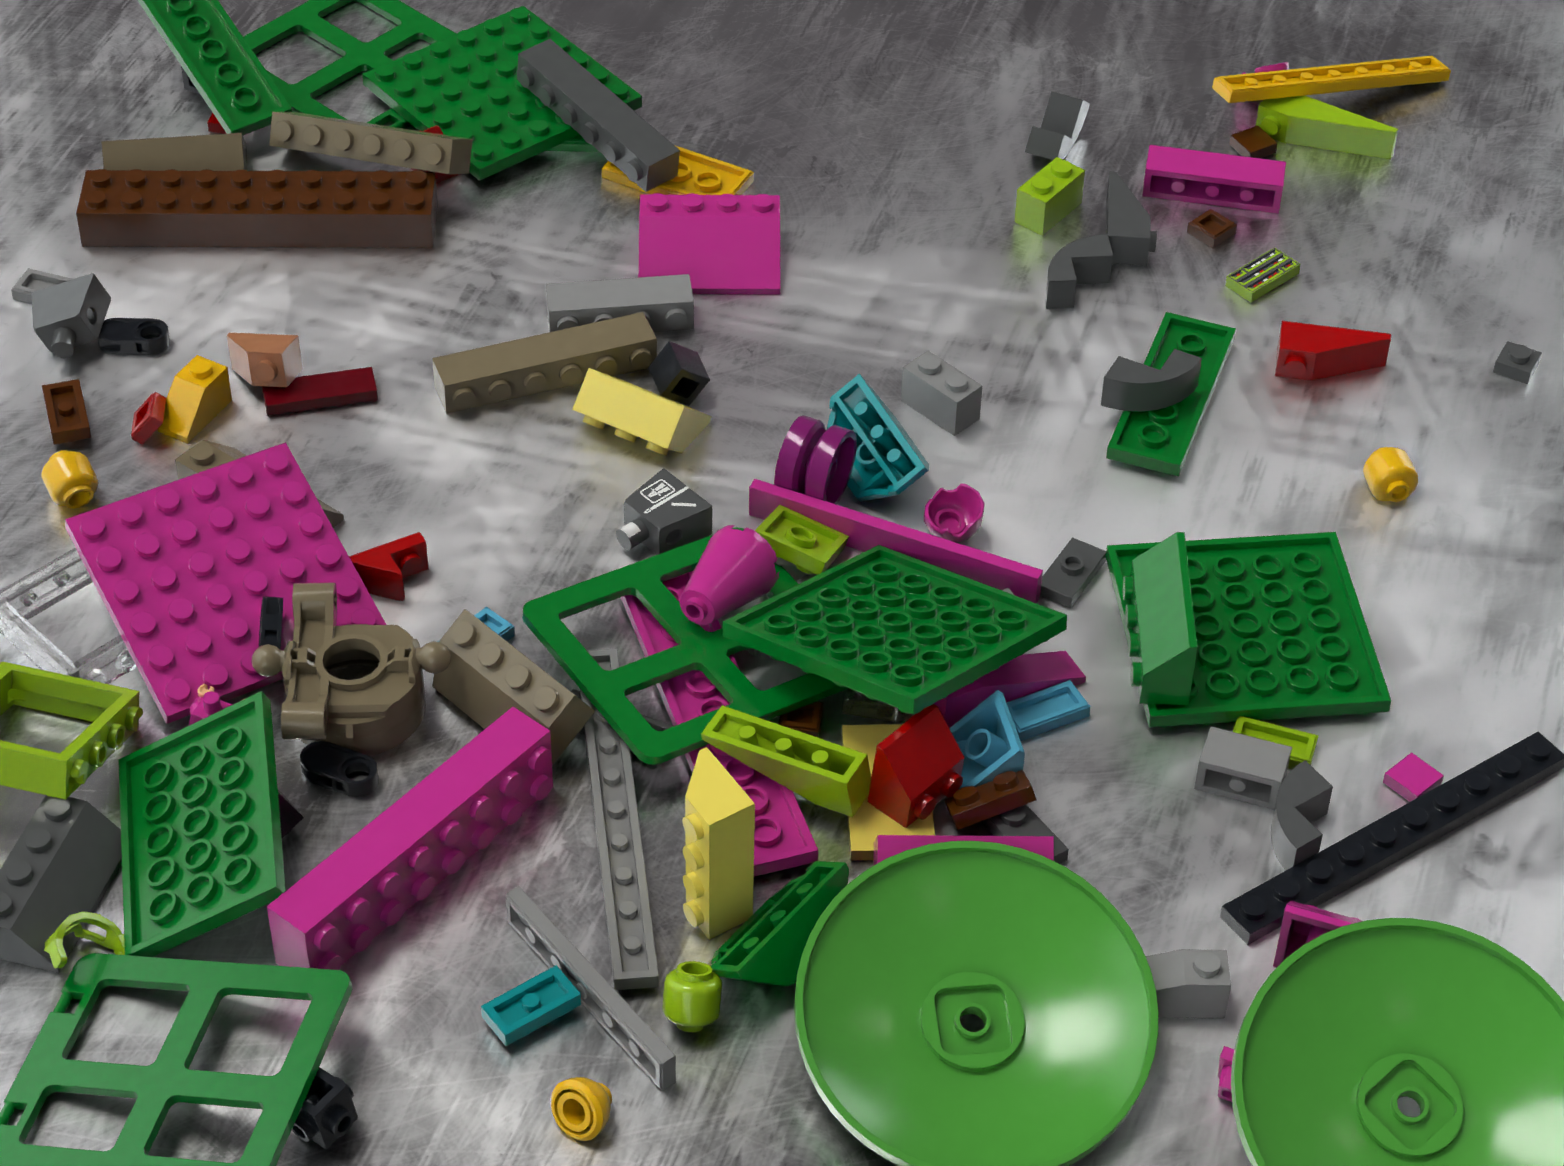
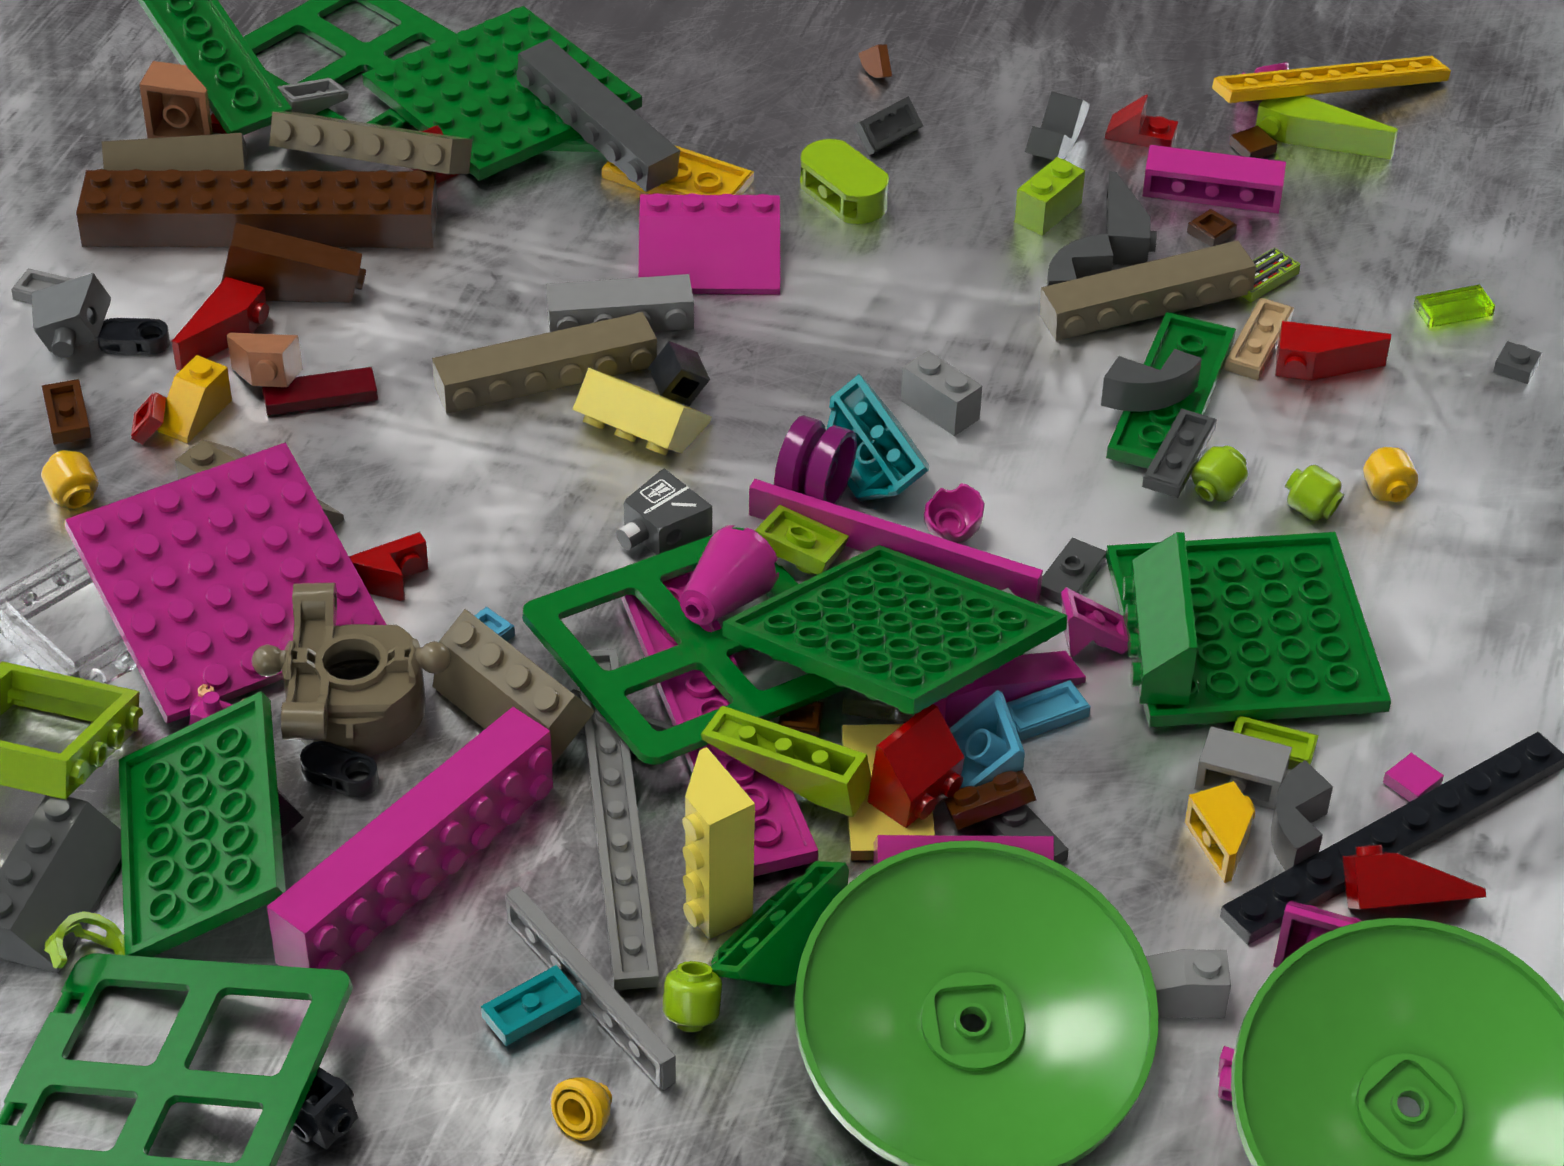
(174, 102): none -> nougat slope
(229, 309): none -> red slope
(271, 621): black piece -> none
(293, 266): none -> reddish brown slope
(313, 95): none -> light grey slope
(844, 181): none -> lime brick
(876, 61): none -> dark orange tile
(888, 125): none -> dark grey plate
(1090, 622): none -> dark pink slope
(1135, 127): none -> red slope
(1146, 290): none -> dark tan brick
(1179, 453): none -> dark grey tile
(1219, 473): none -> lime head
(1221, 825): none -> yellow slope
(1258, 339): none -> tan tile
(1314, 492): none -> lime head
(1392, 879): none -> red slope
(1454, 306): none -> clear neon green tile

